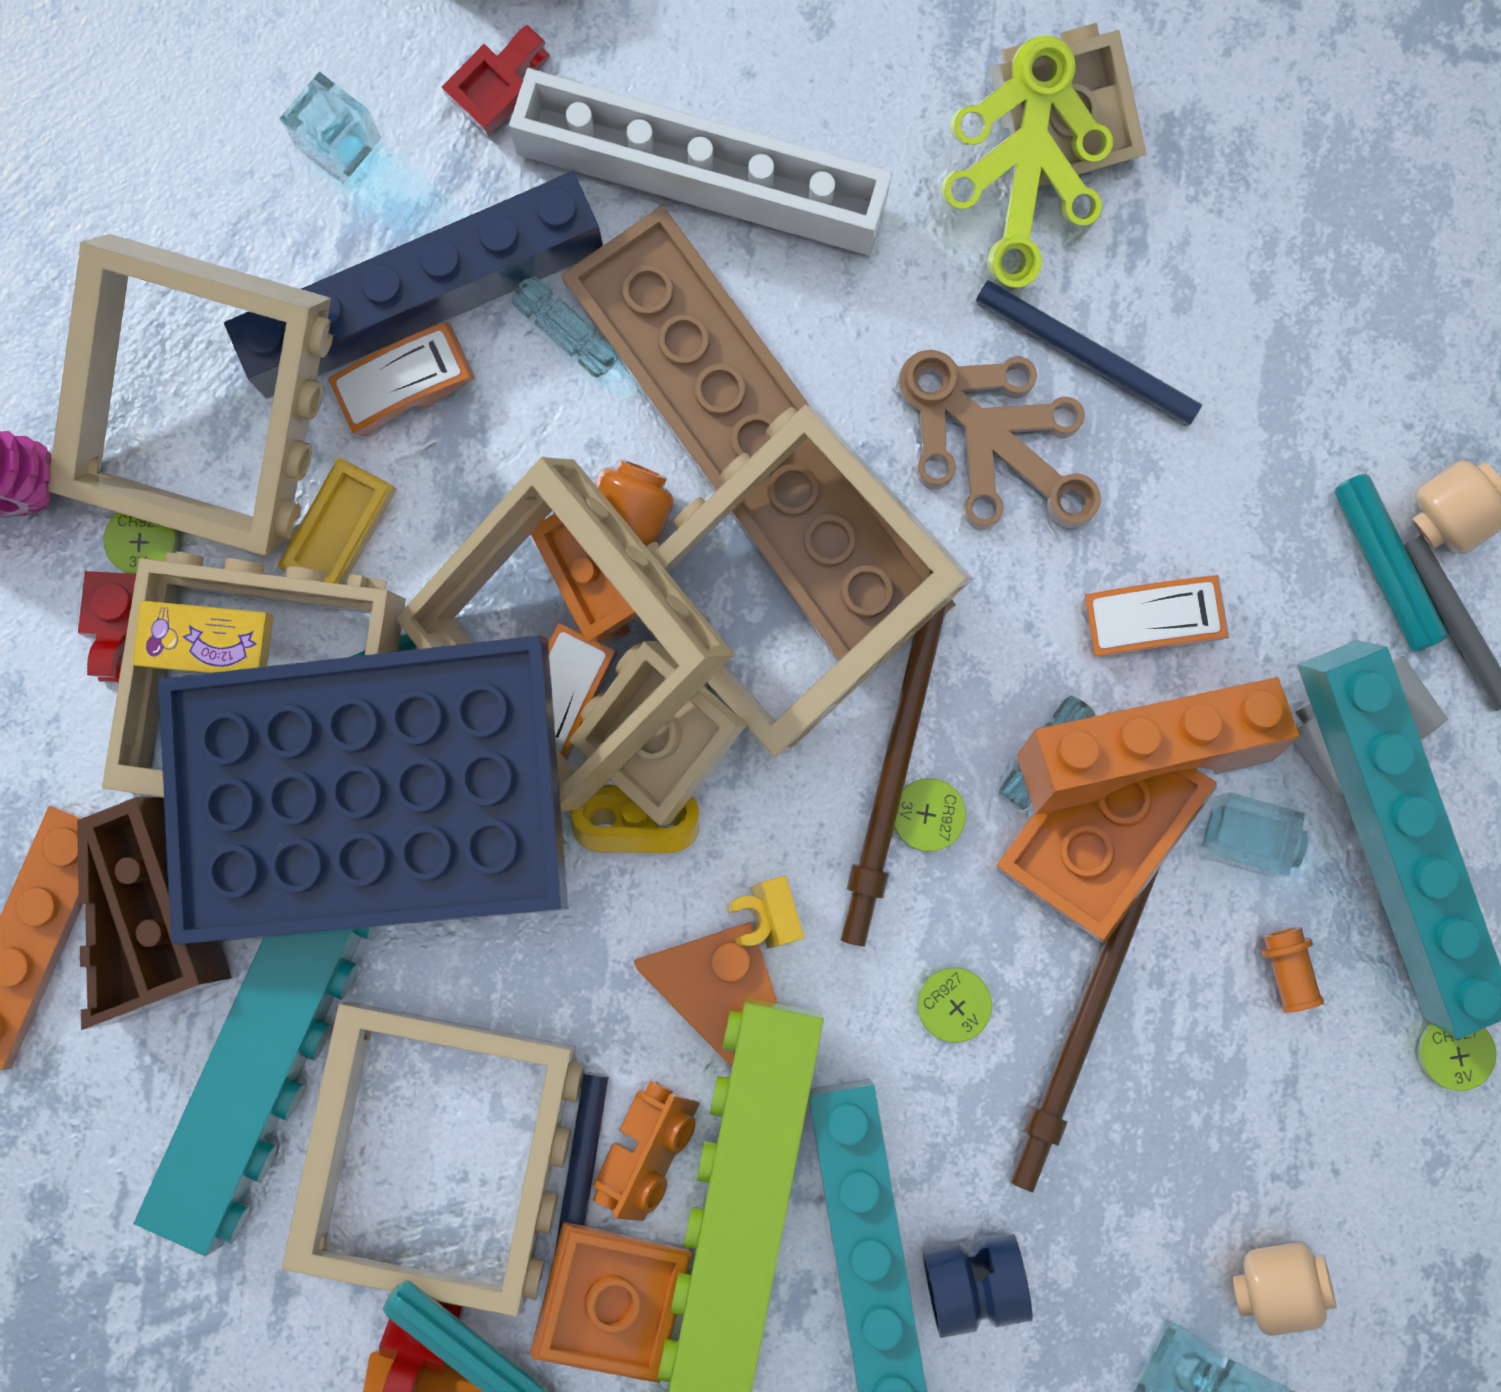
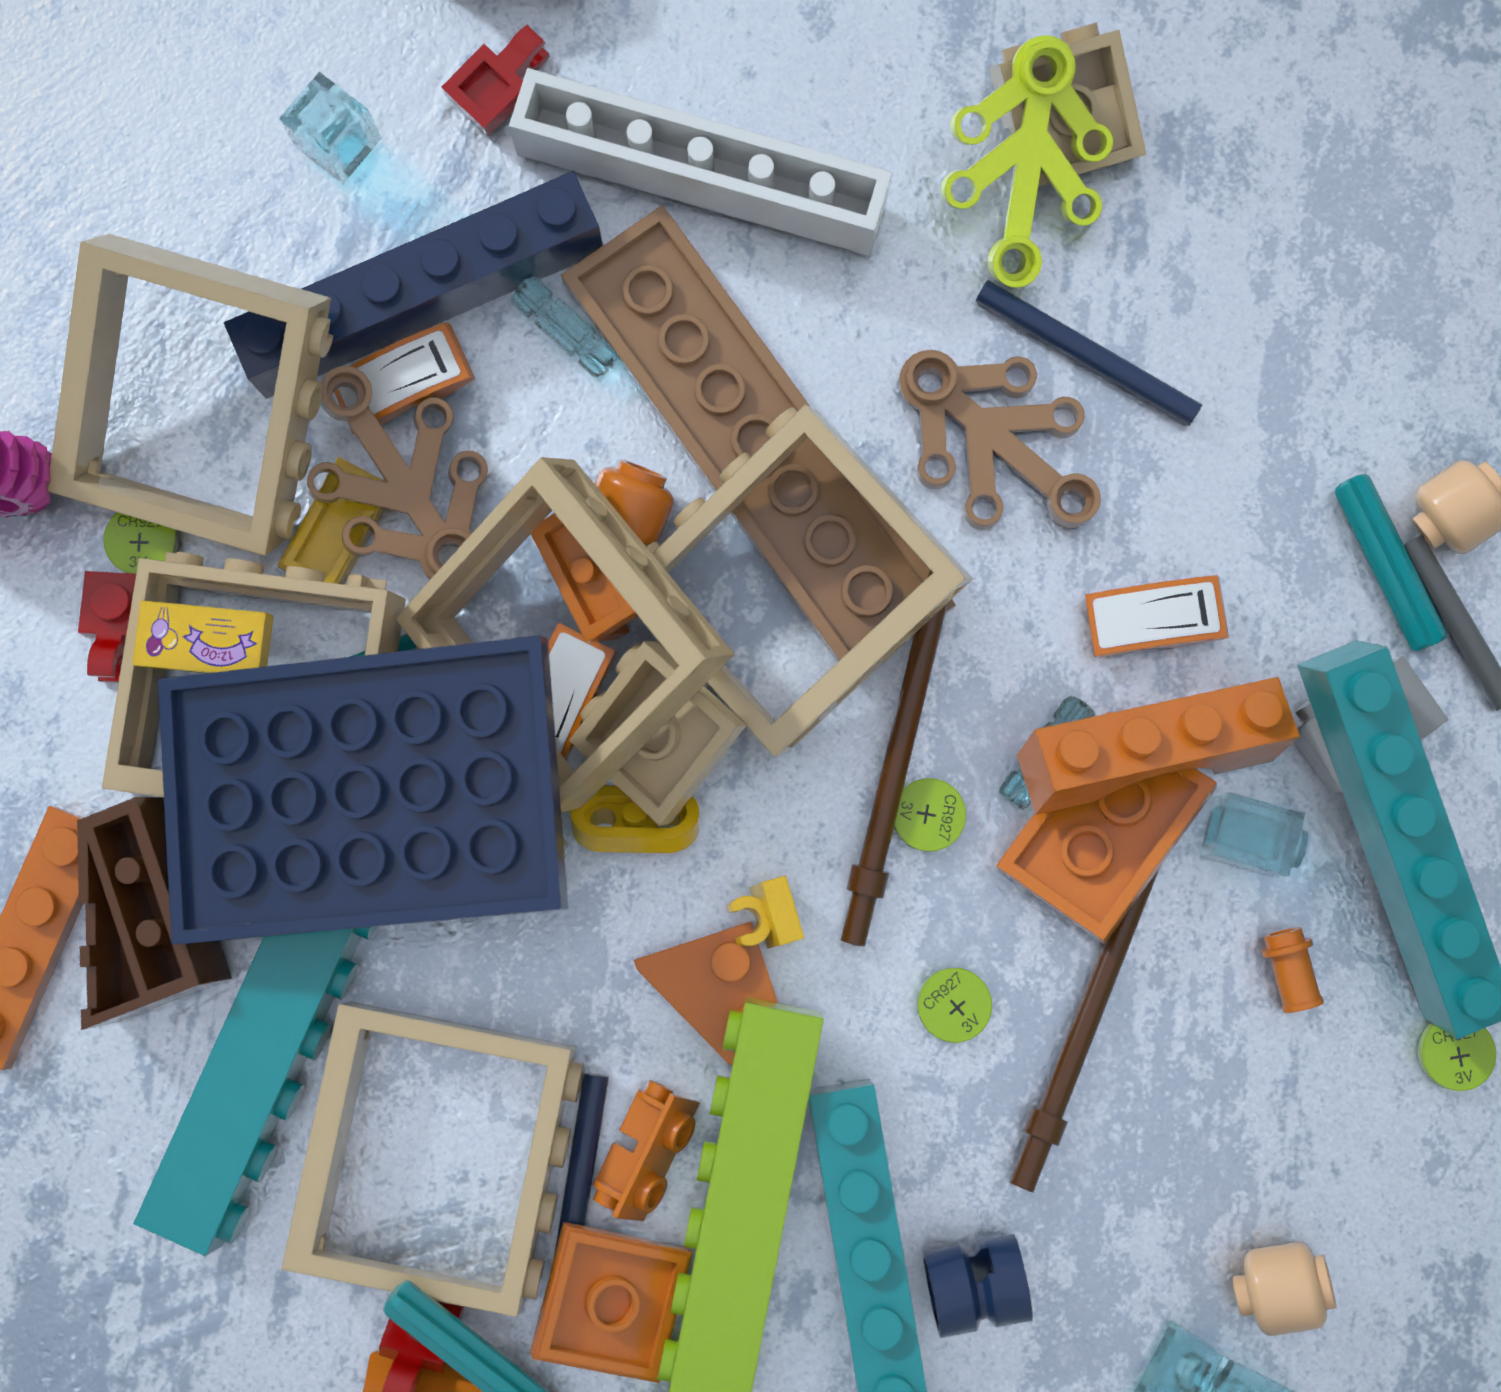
(404, 488): none -> medium nougat plant

